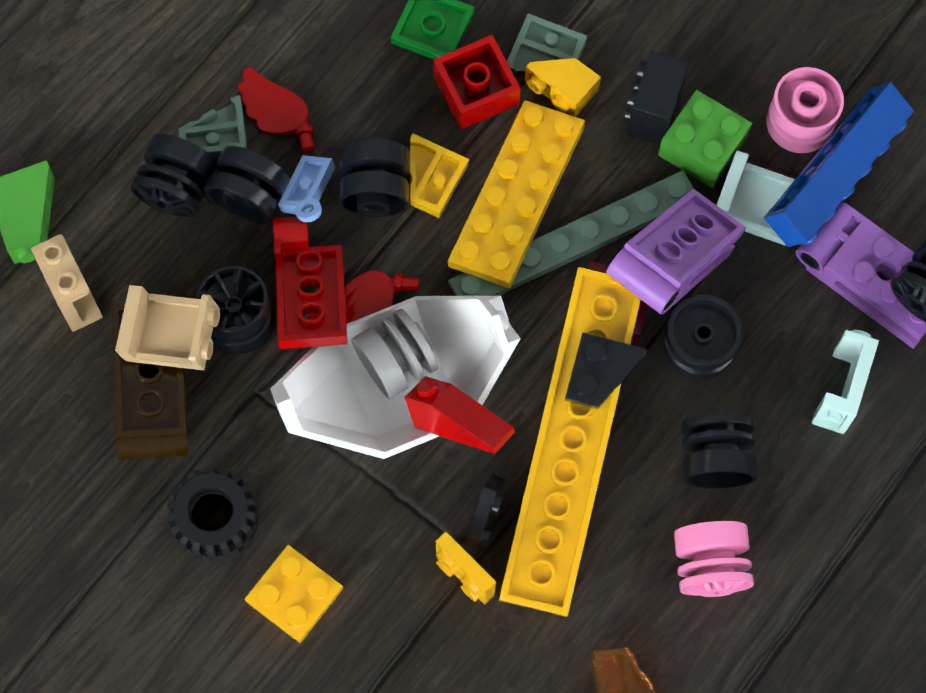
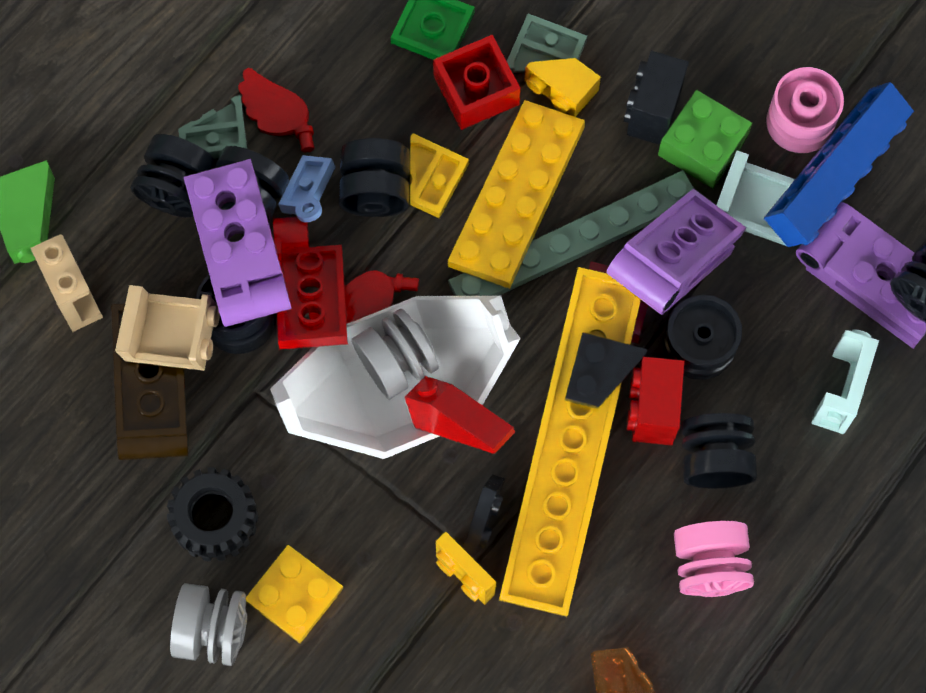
(208, 624): none -> light grey wheel
(242, 272): none -> medium lavender hinge
(657, 402): none -> red brick

